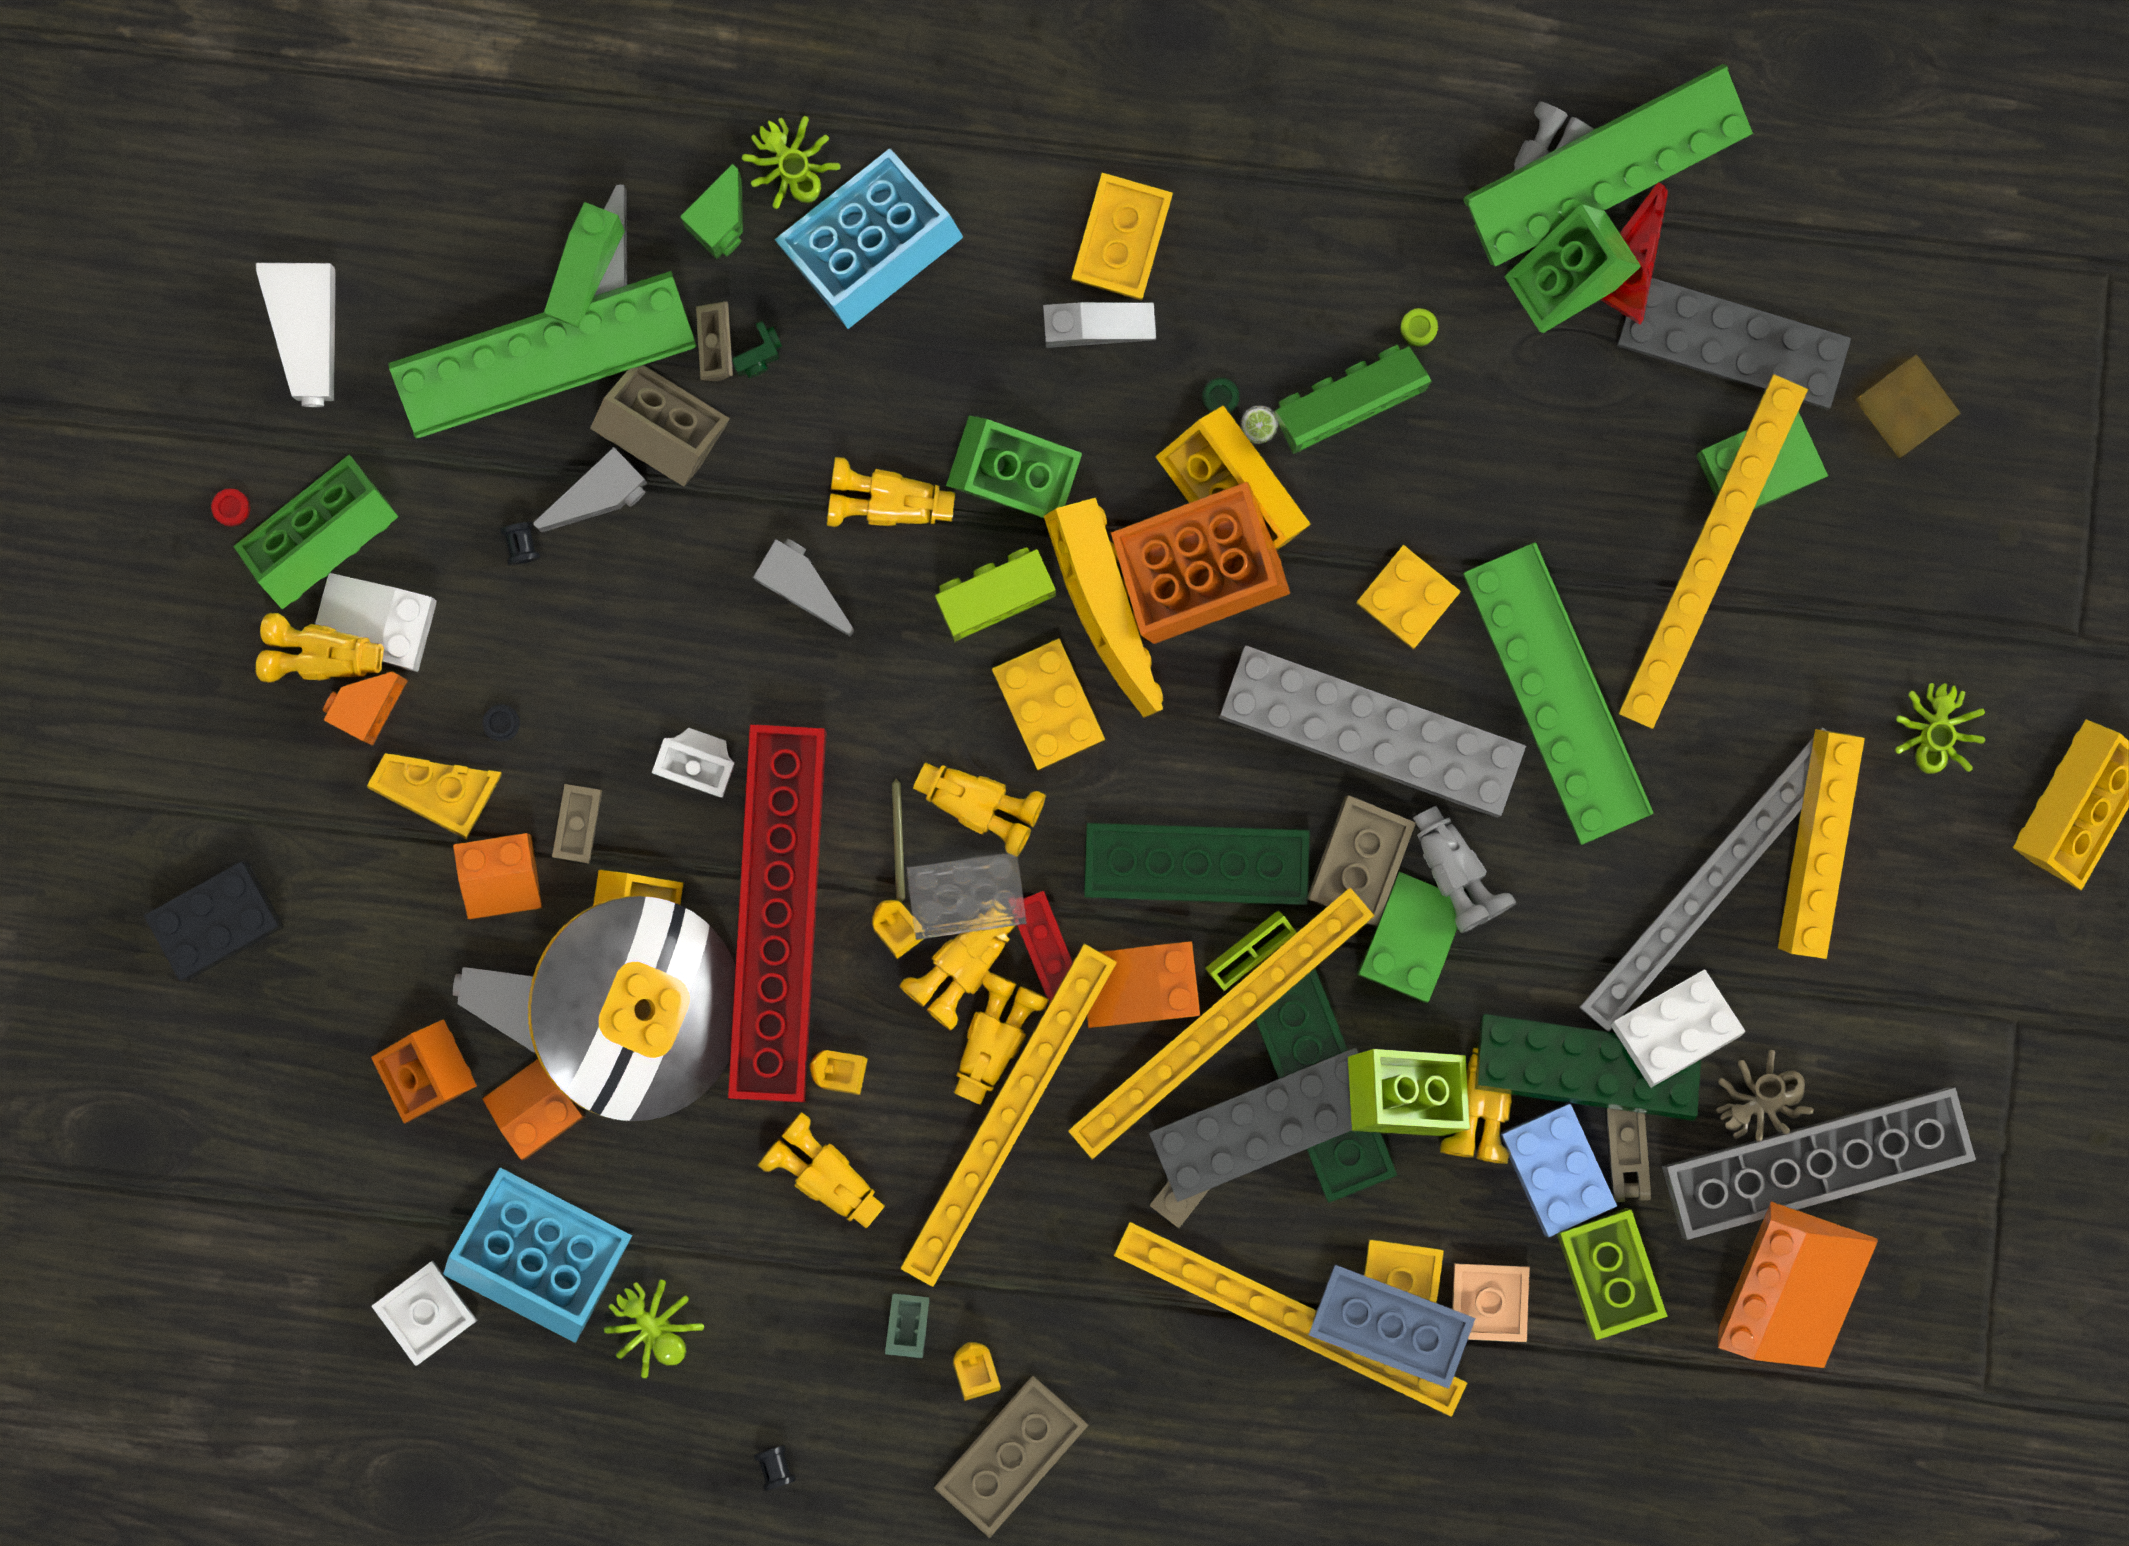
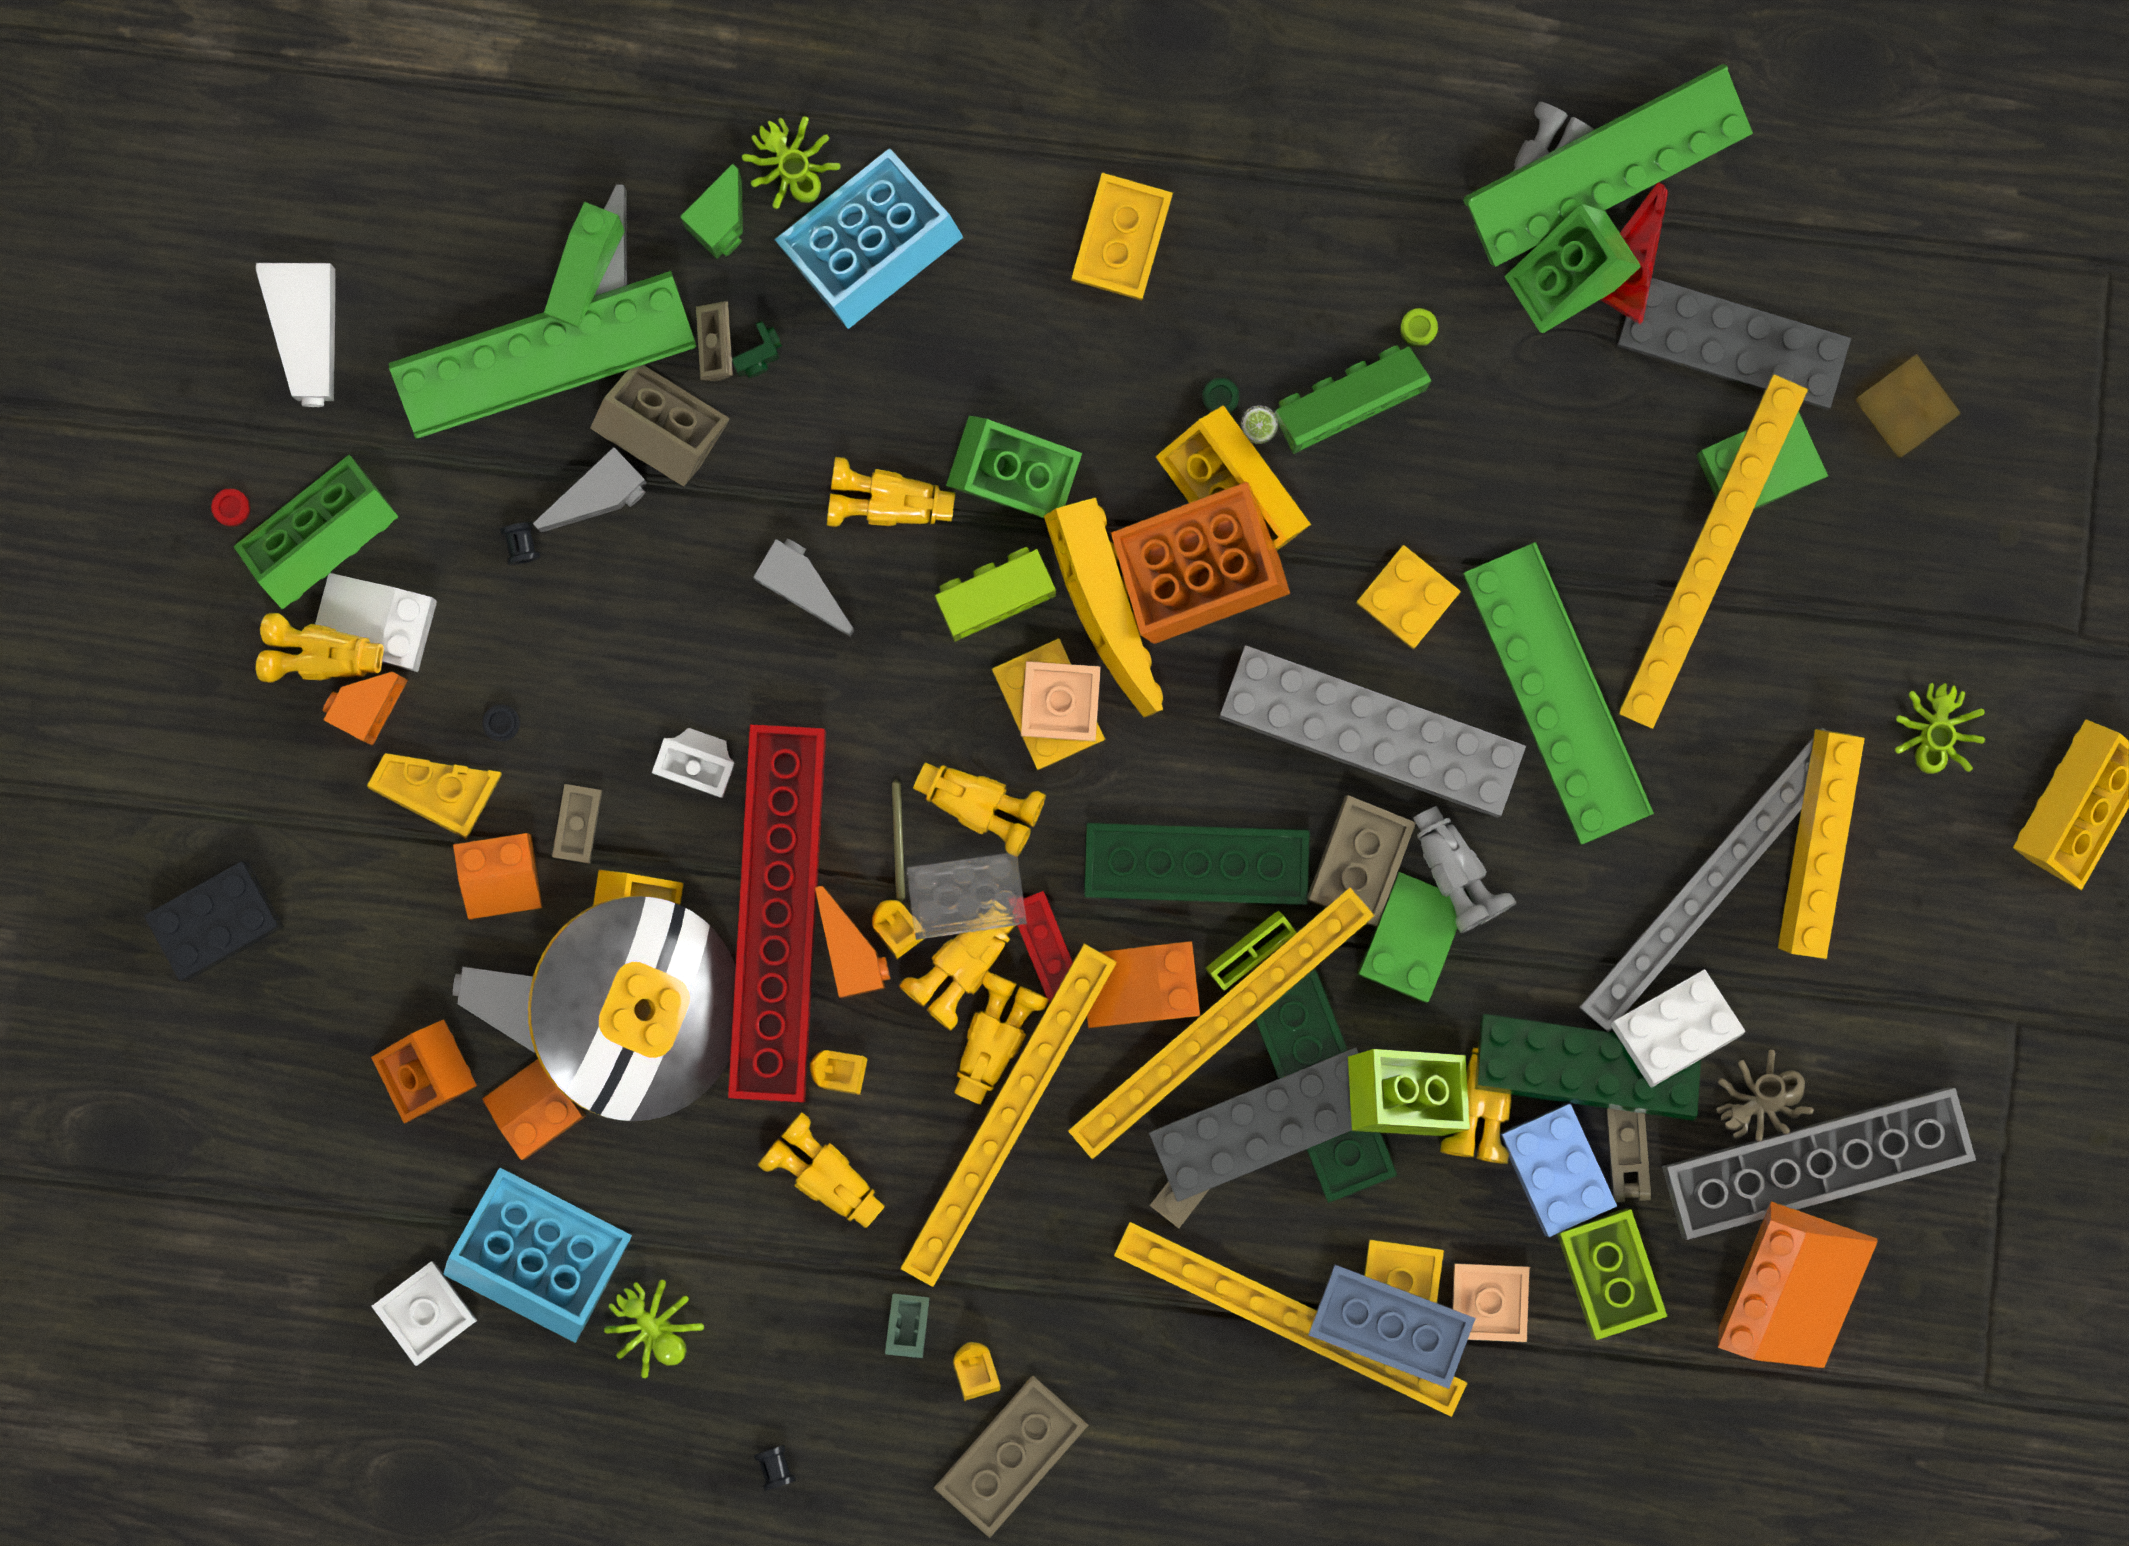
(852, 957): none -> orange slope
(1060, 701): none -> light nougat plate
(1098, 323): slope -> none

